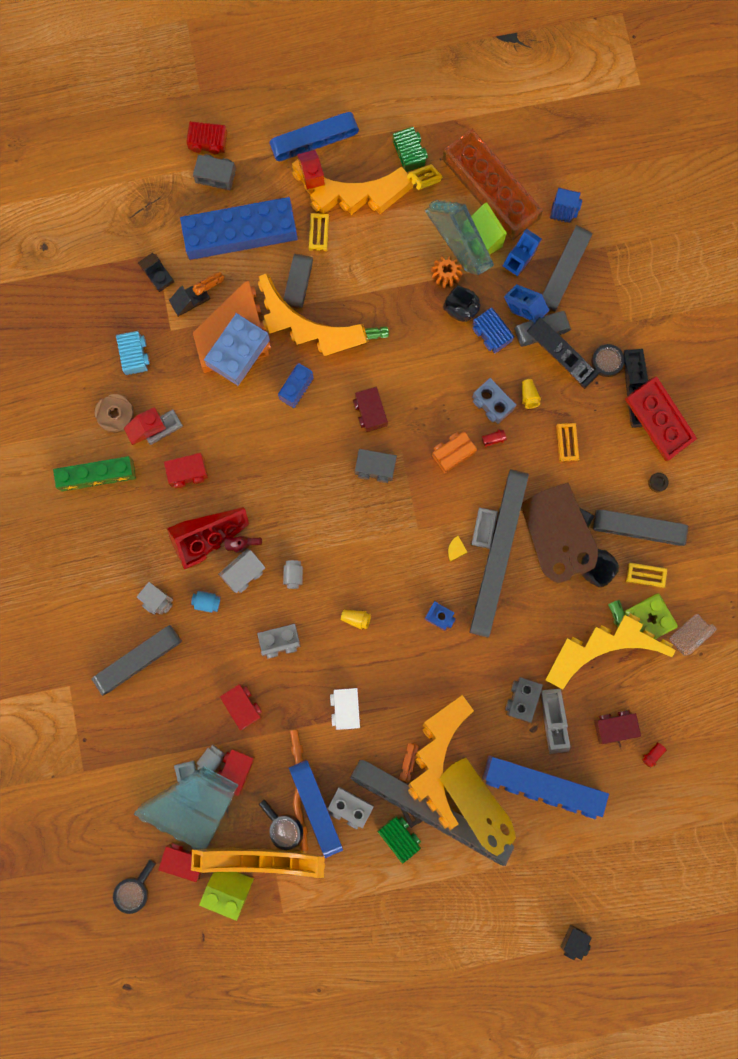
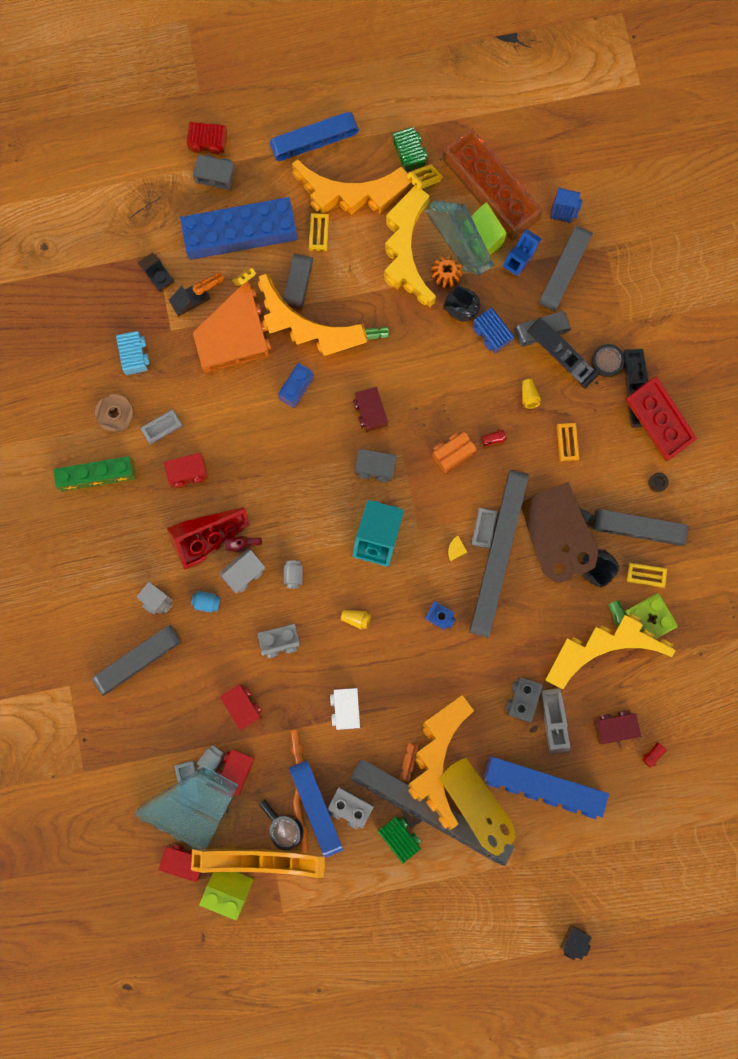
(132, 893): piece -> none
(144, 426): red slope -> none
(237, 349): medium blue brick -> none
(244, 277): none -> yellow tile
(311, 169): red slope -> none
(377, 533): none -> teal slope
(403, 269): none -> yellow arch
(498, 398): sand blue brick -> none
(526, 303): blue brick -> none
(692, 635): clear panel -> none

